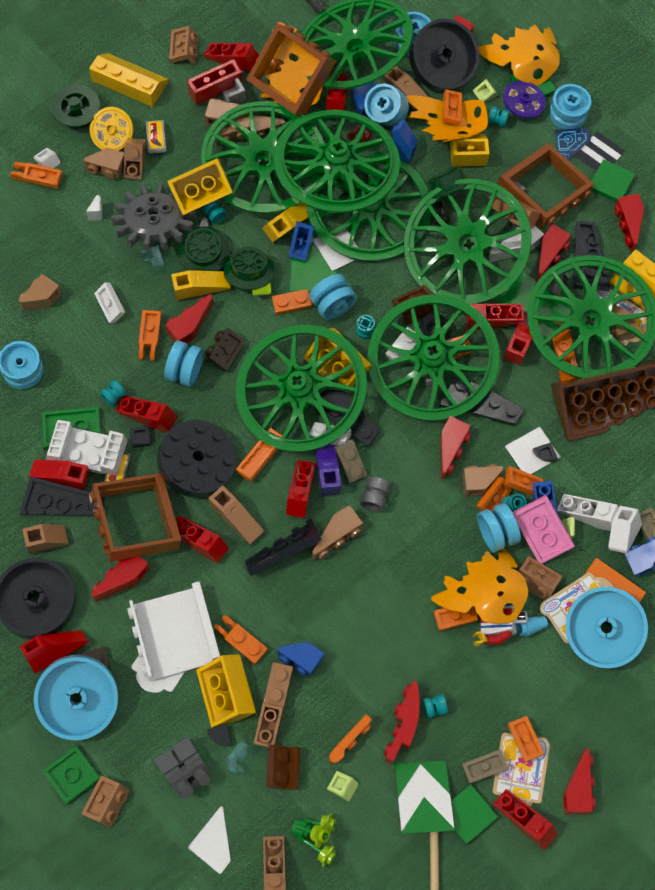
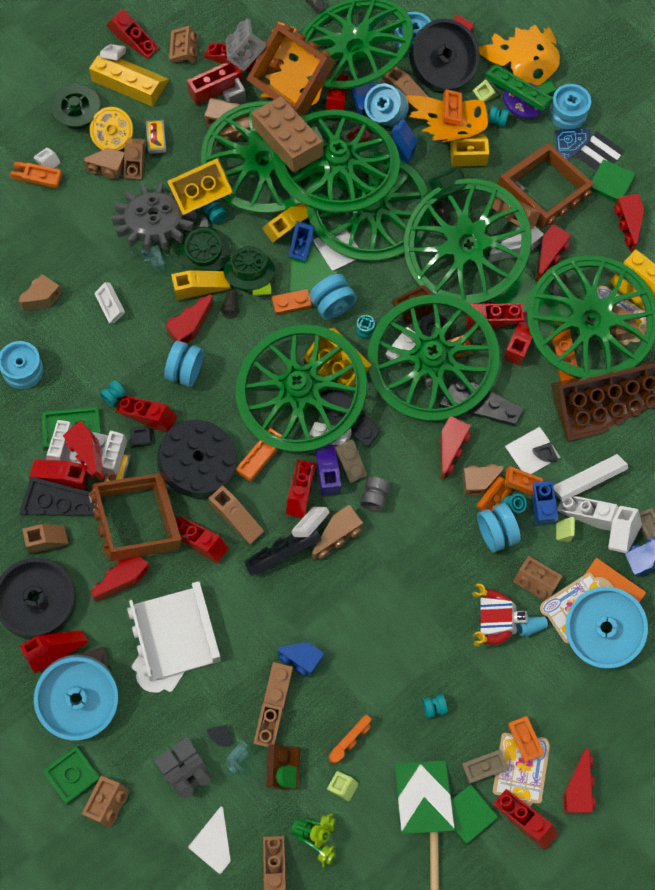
(87, 447): none -> red slope
(94, 211): white slope -> none
(113, 52): none -> white tile
(132, 34): none -> red slope
(149, 333): orange hinge -> none
(224, 349): dark brown bracket -> none
(225, 690): yellow slope -> none
(231, 304): none -> clear smoke cone
(242, 641): orange hinge -> none
(243, 46): none -> light grey bracket
(287, 134): none -> medium nougat brick
(287, 776): none -> green tile
(310, 522): none -> white tile
(407, 716): red slope -> none
(450, 619): orange plate -> none
(483, 589): light orange piece -> none
(519, 87): none -> green tile
(543, 529): bright pink tile -> none
(588, 244): black wing -> none
(590, 477): none -> white tile

